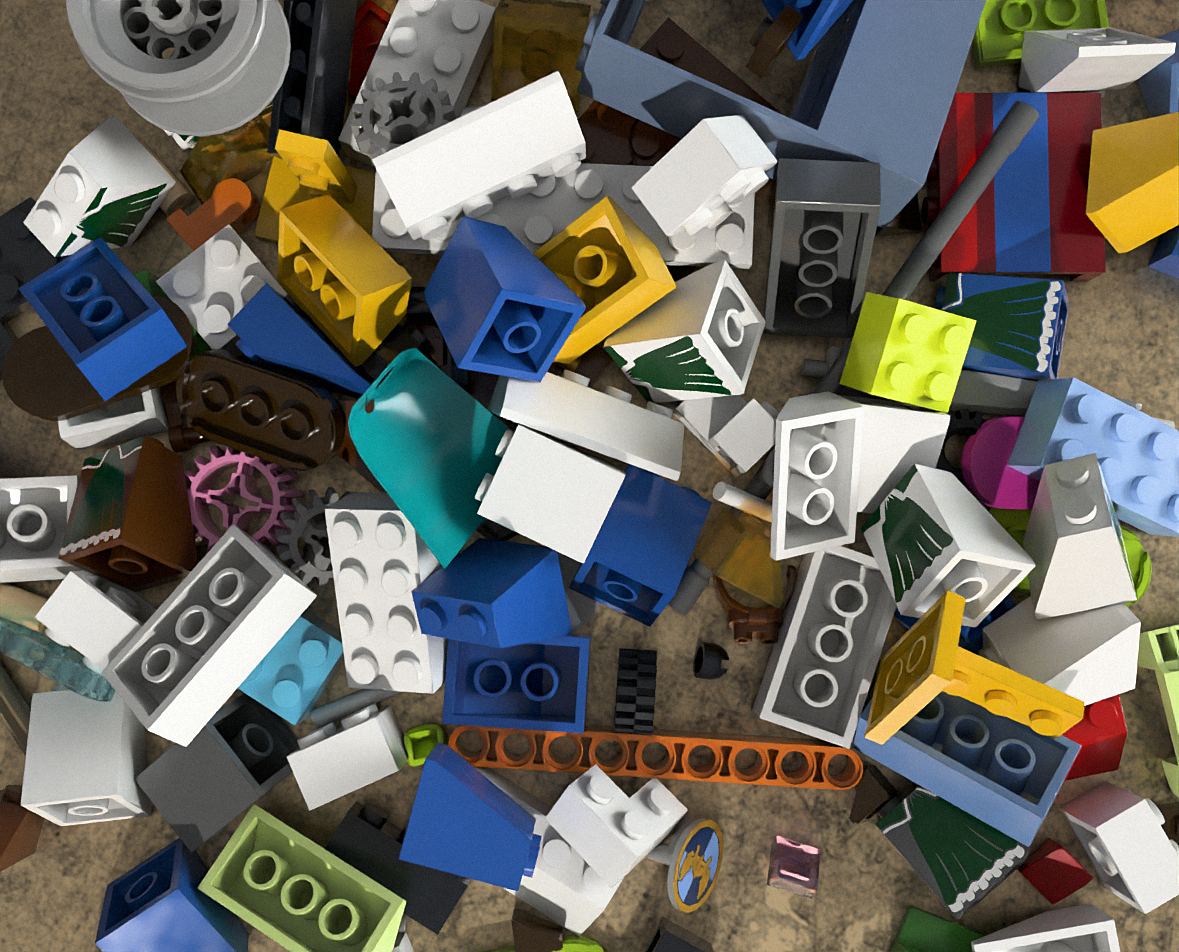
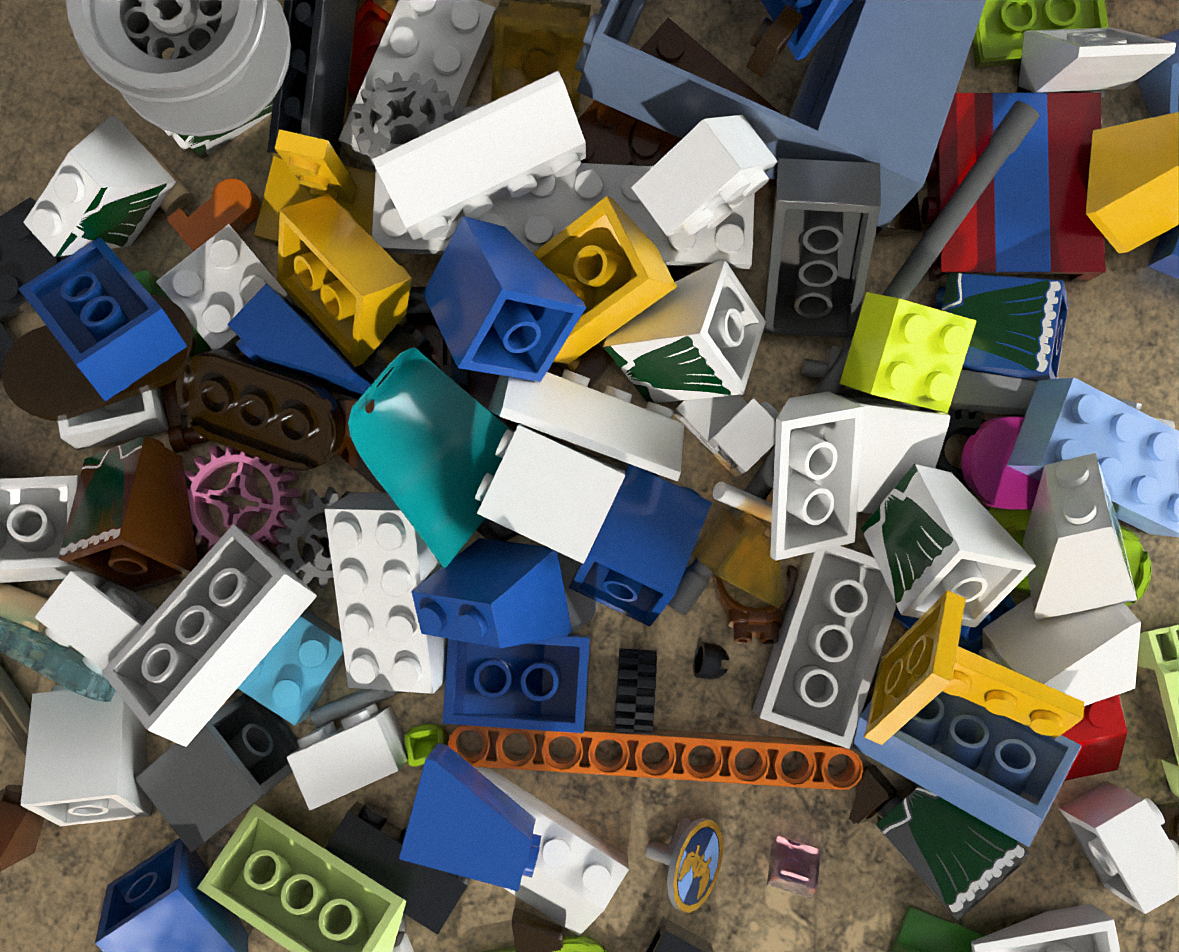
(227, 155): clear yellow slope -> none
(609, 826): white brick -> none
(1055, 872): red slope -> none

